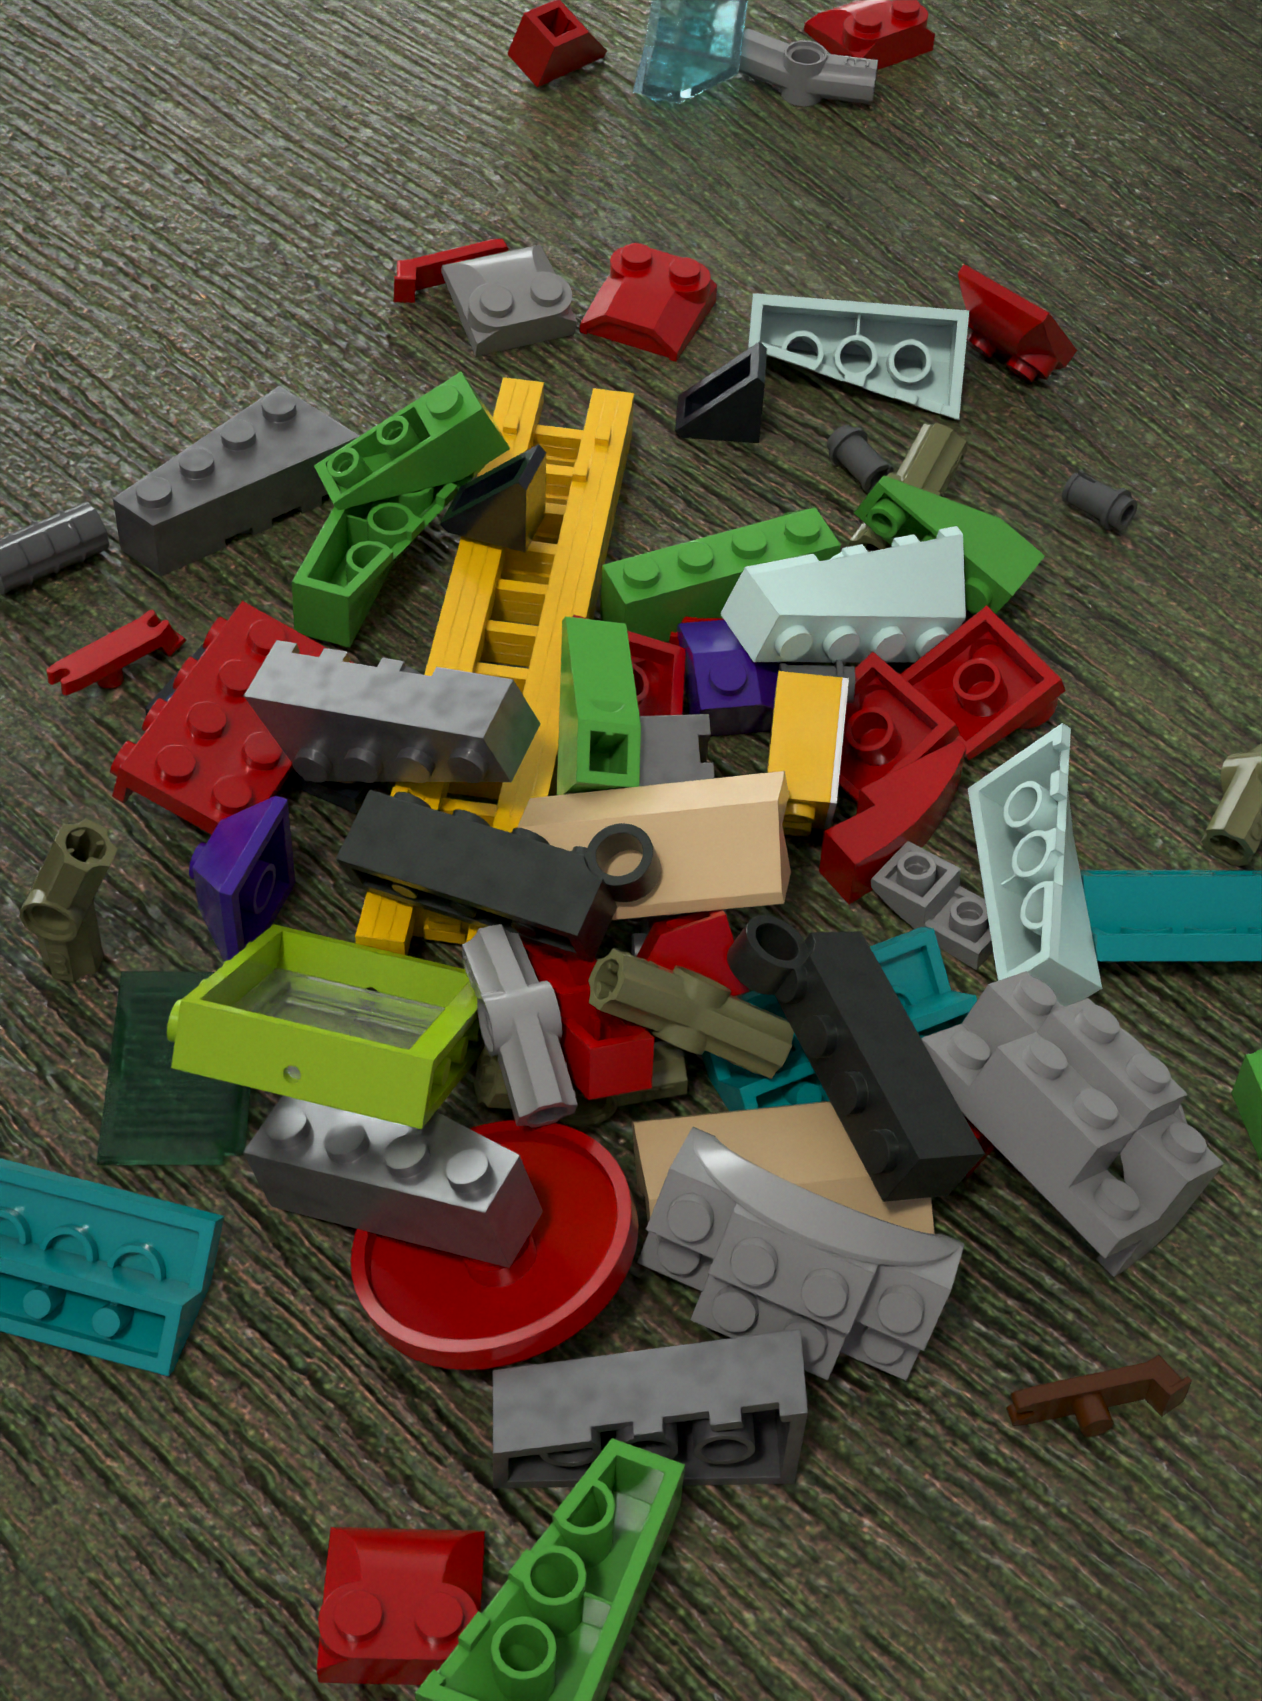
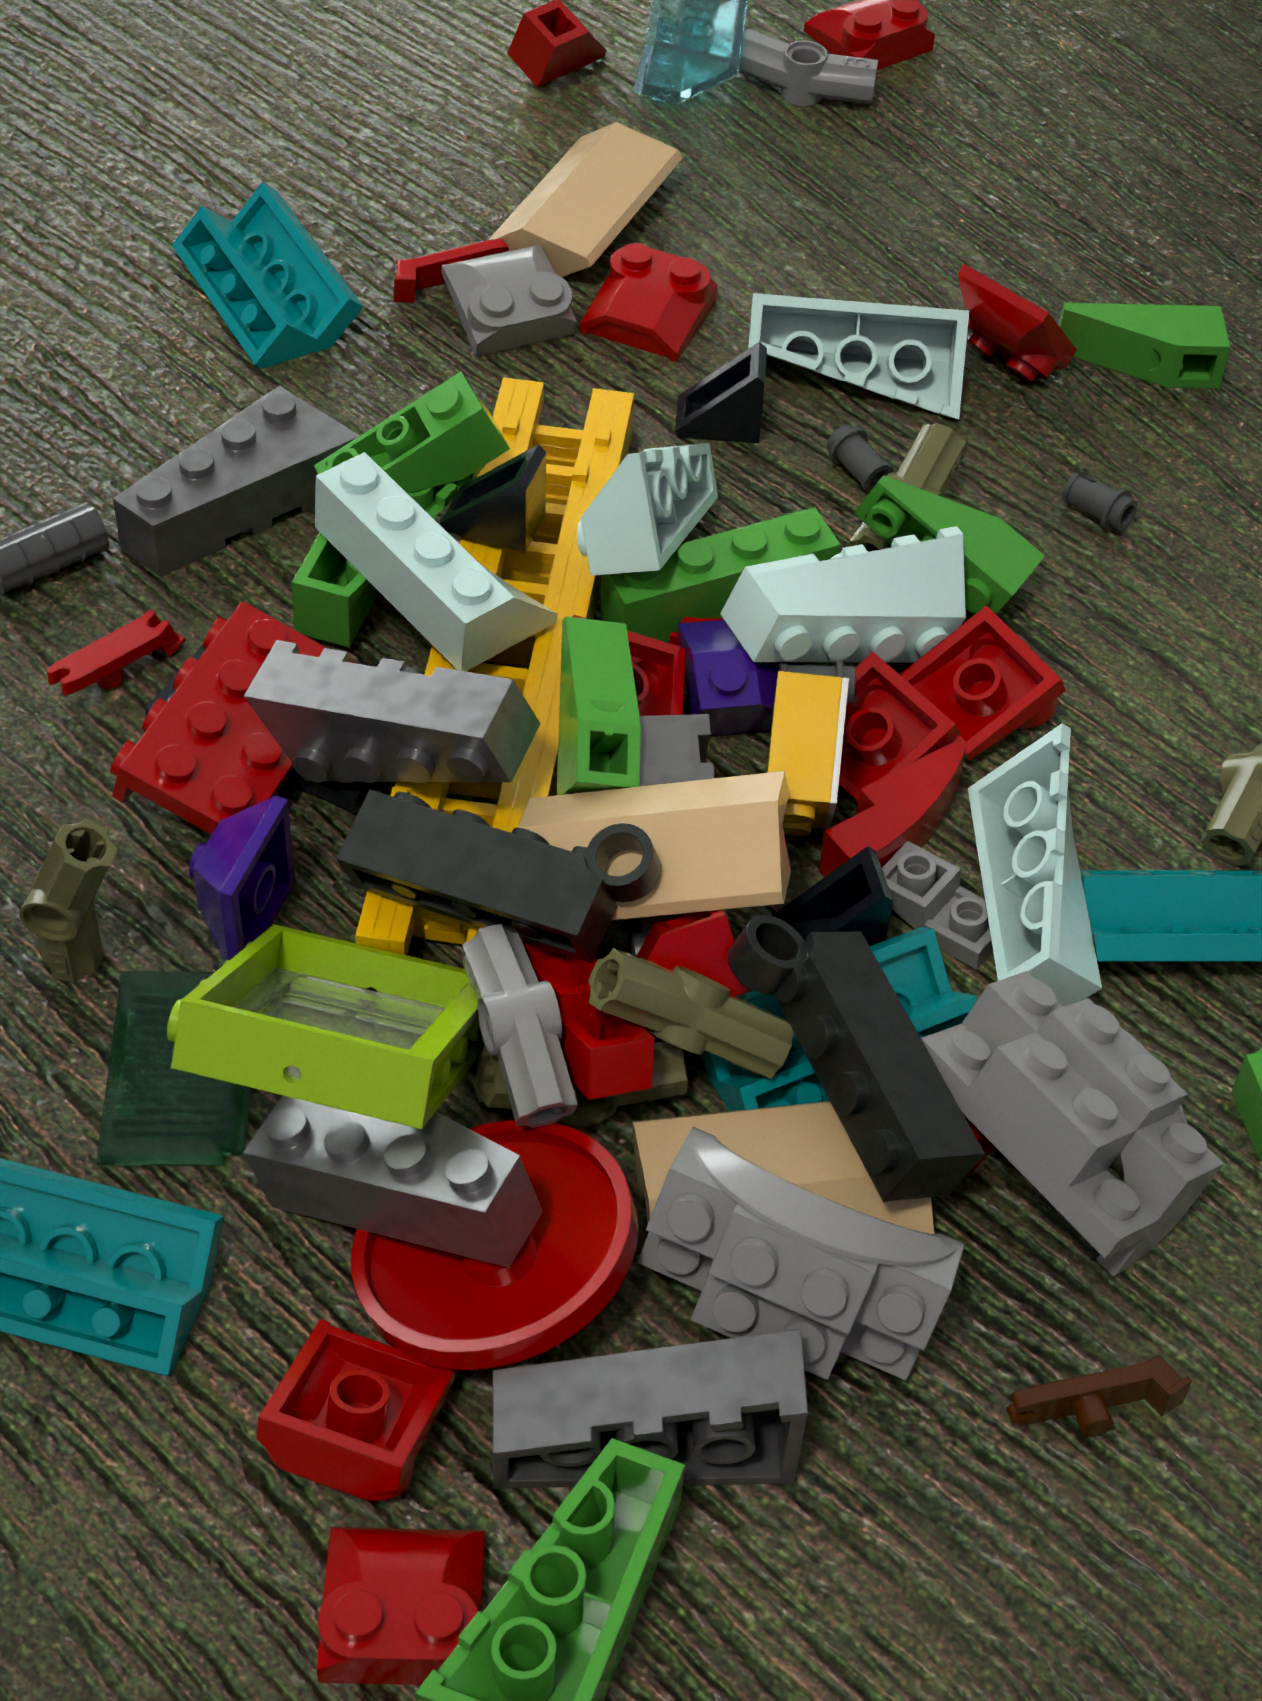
(268, 279): none -> teal slope
(352, 1413): none -> red slope
(421, 567): none -> light aqua wedge
(589, 196): none -> tan slope
(647, 509): none -> light aqua wedge
(845, 901): none -> black slope
(1151, 342): none -> bright green slope

